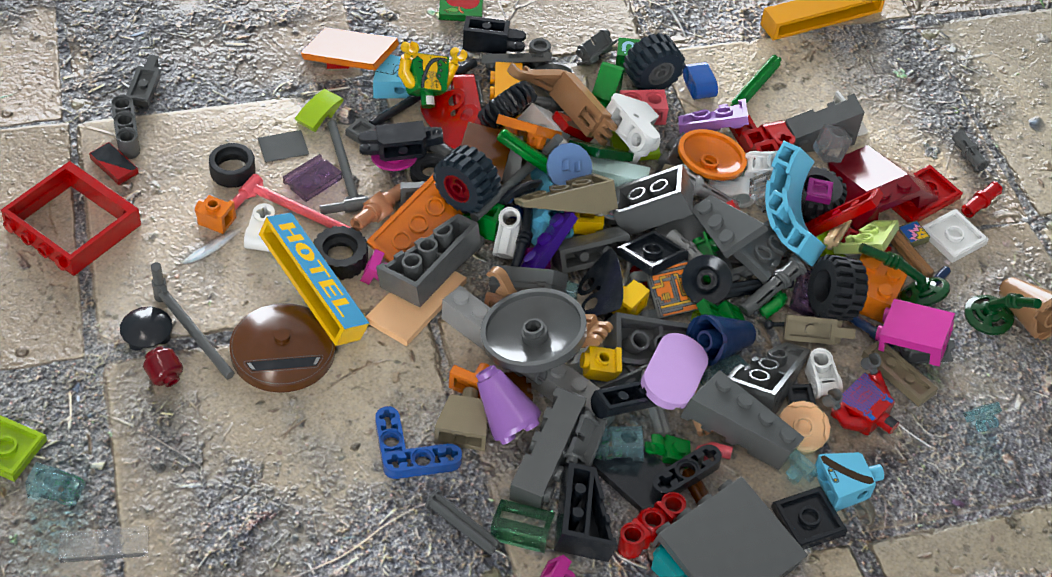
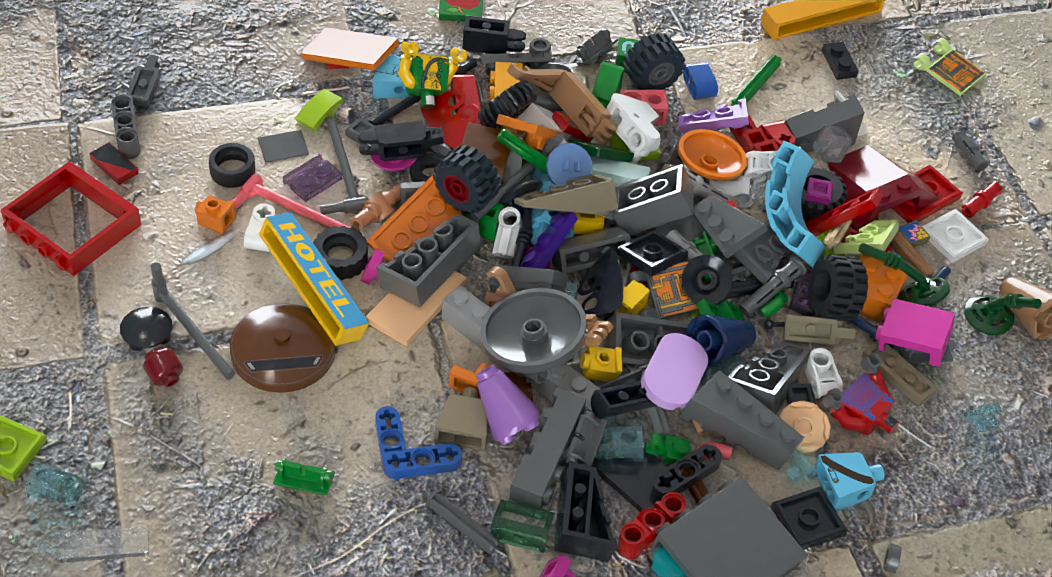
(303, 477): none -> green hinge
(840, 60): none -> black plate
(892, 558): none -> dark grey tile
(951, 68): none -> flag

